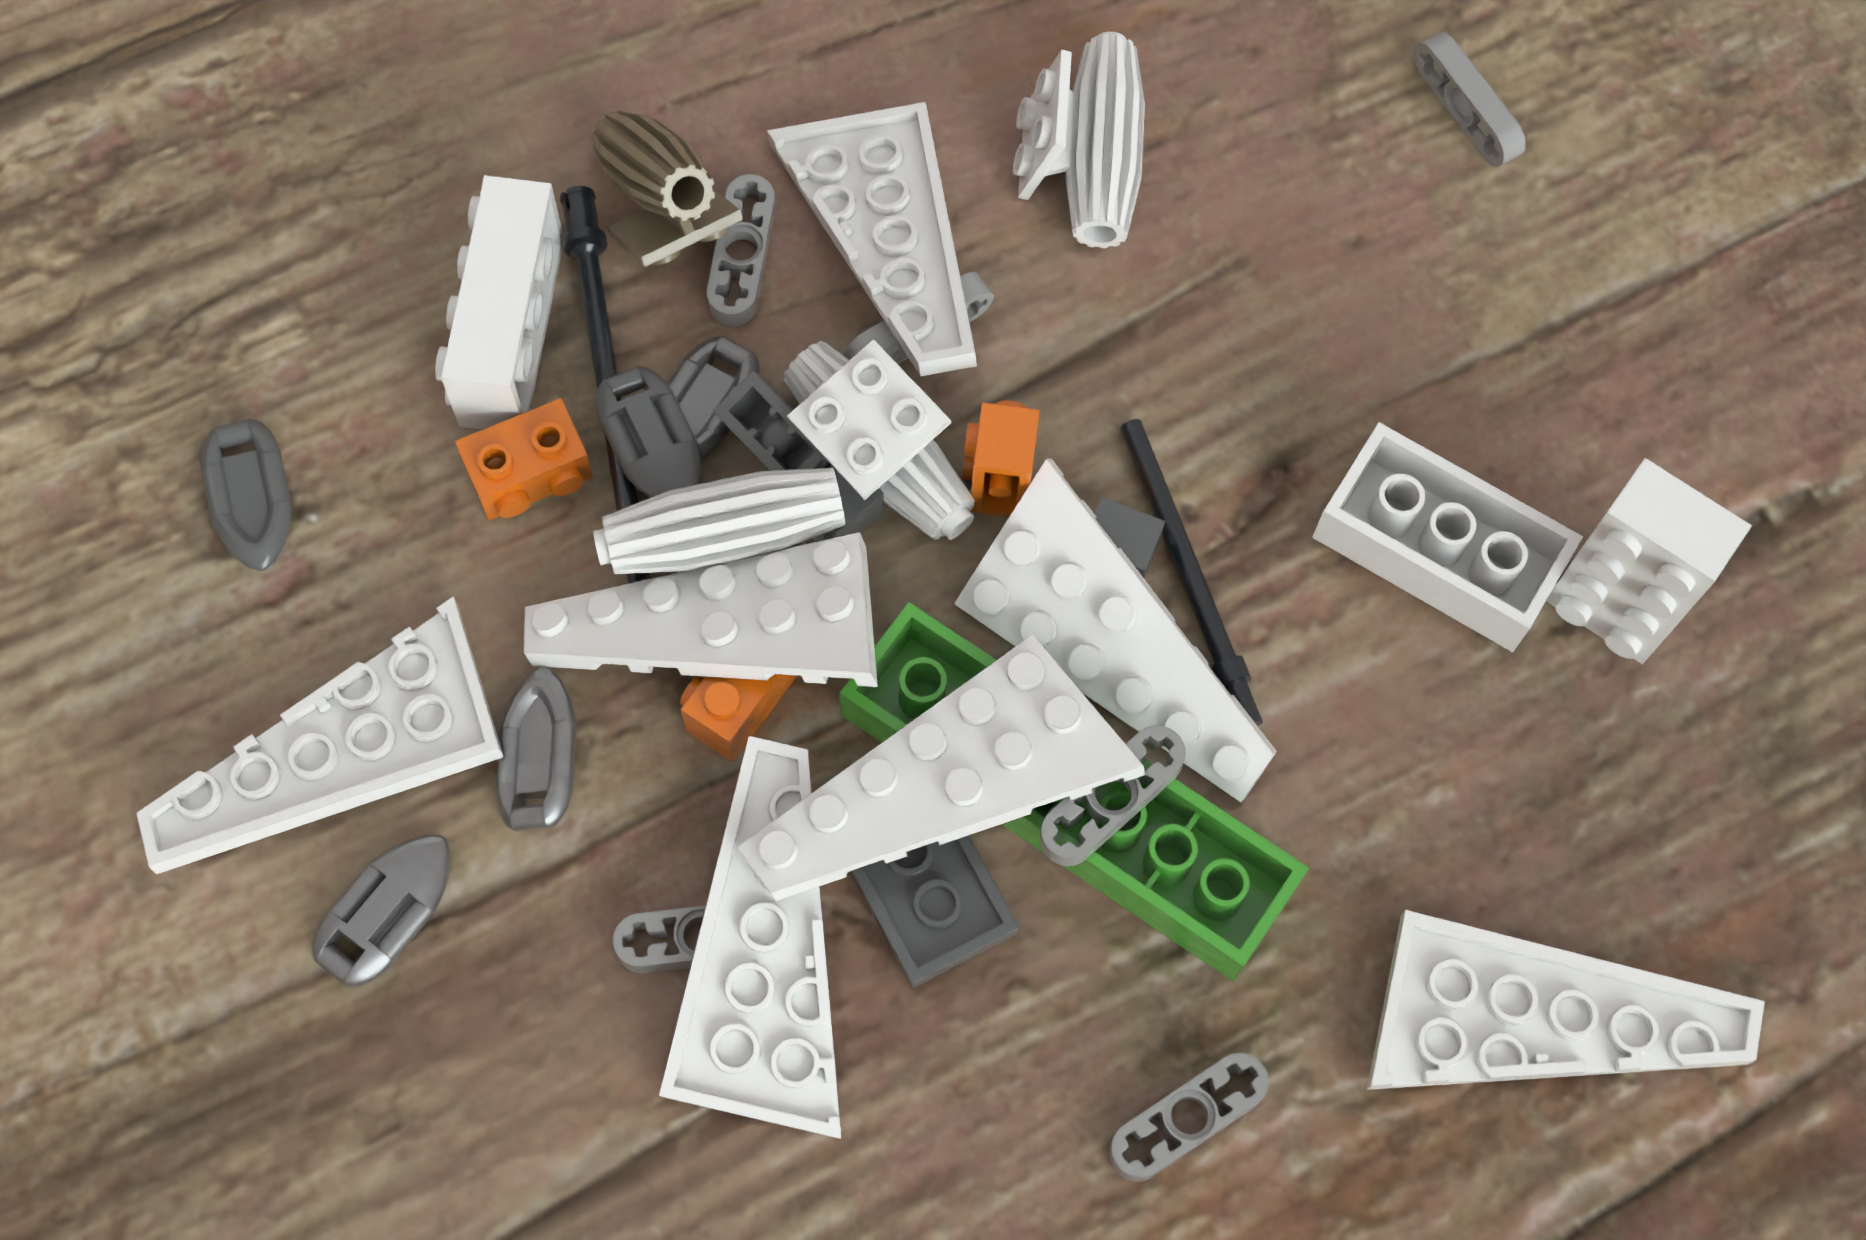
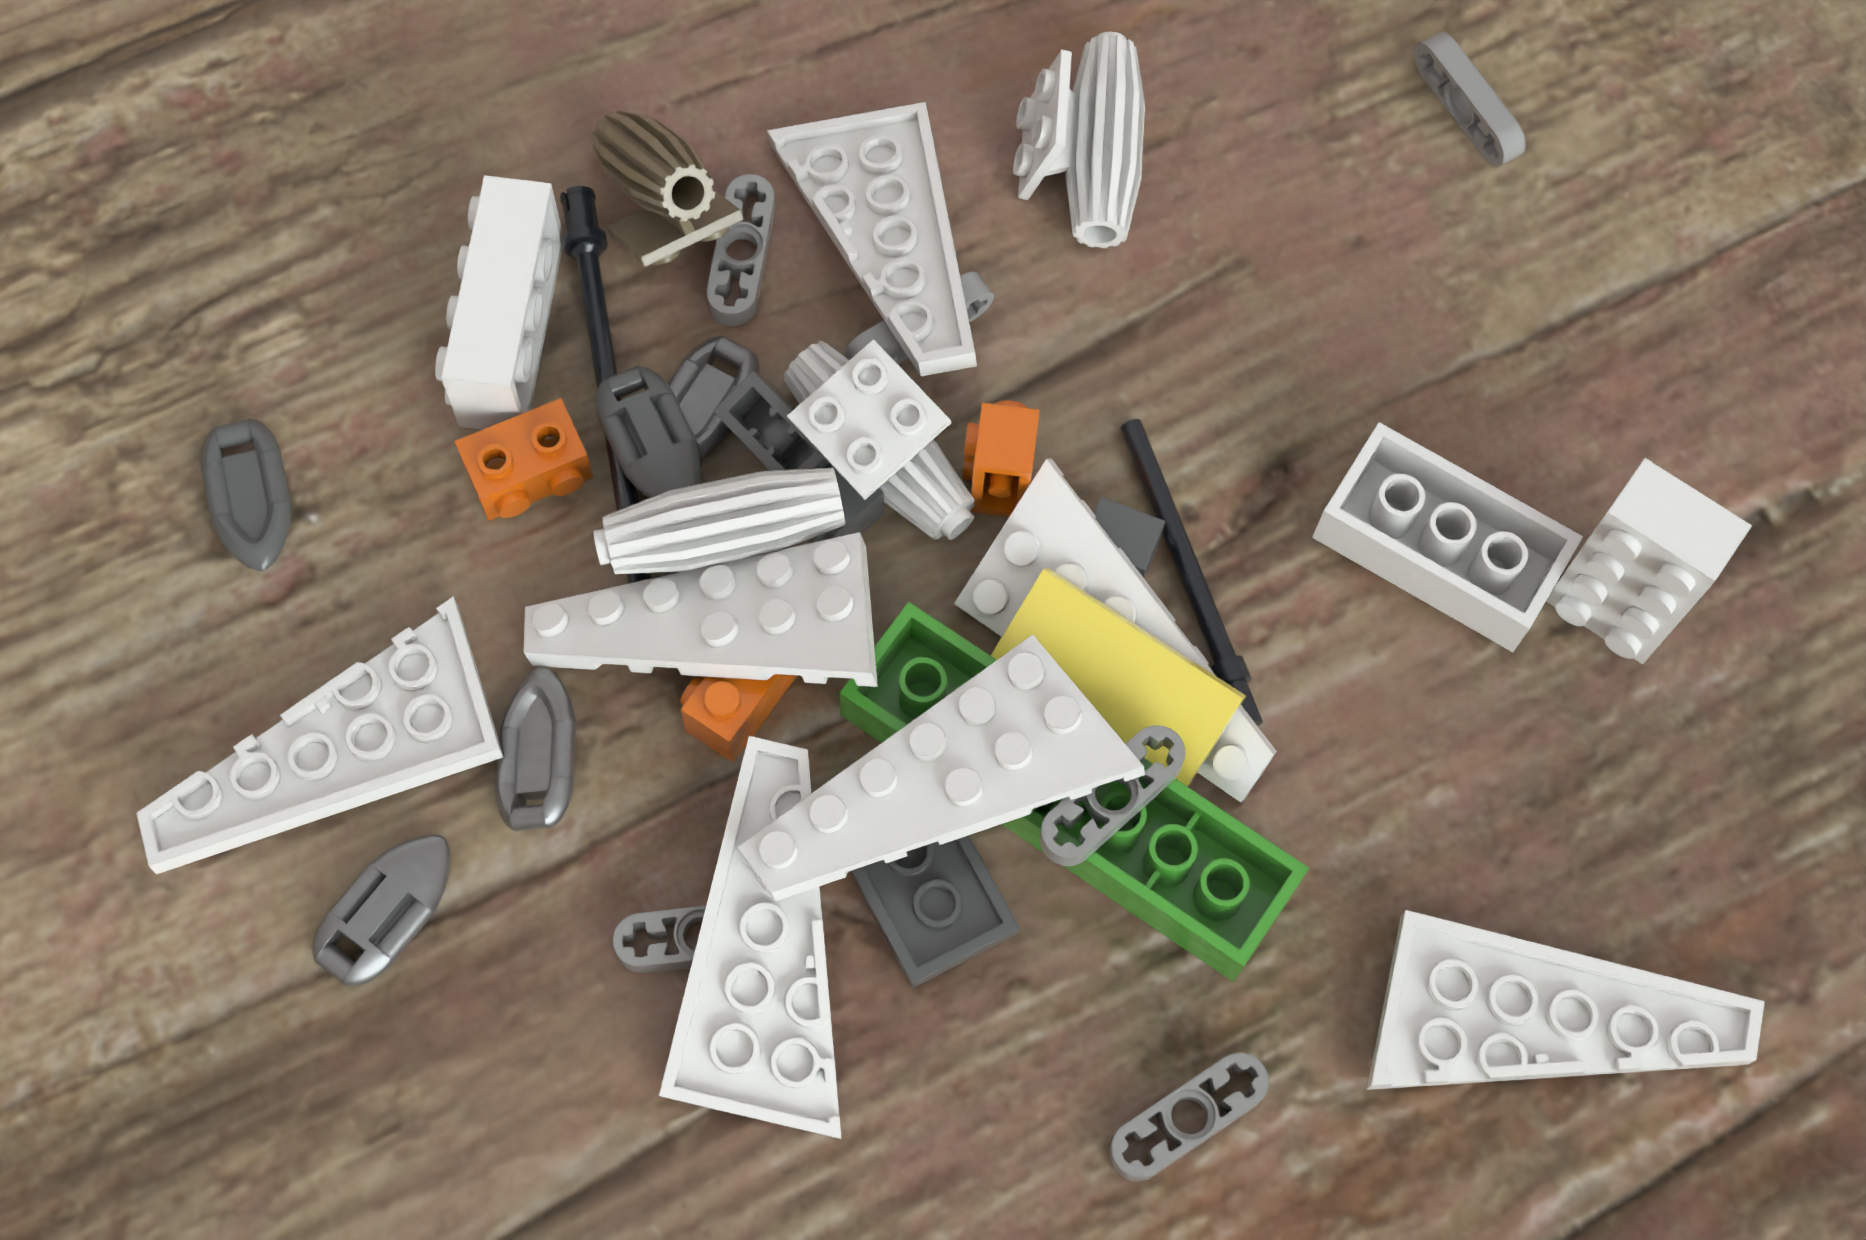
(1124, 670): none -> light yellow tile

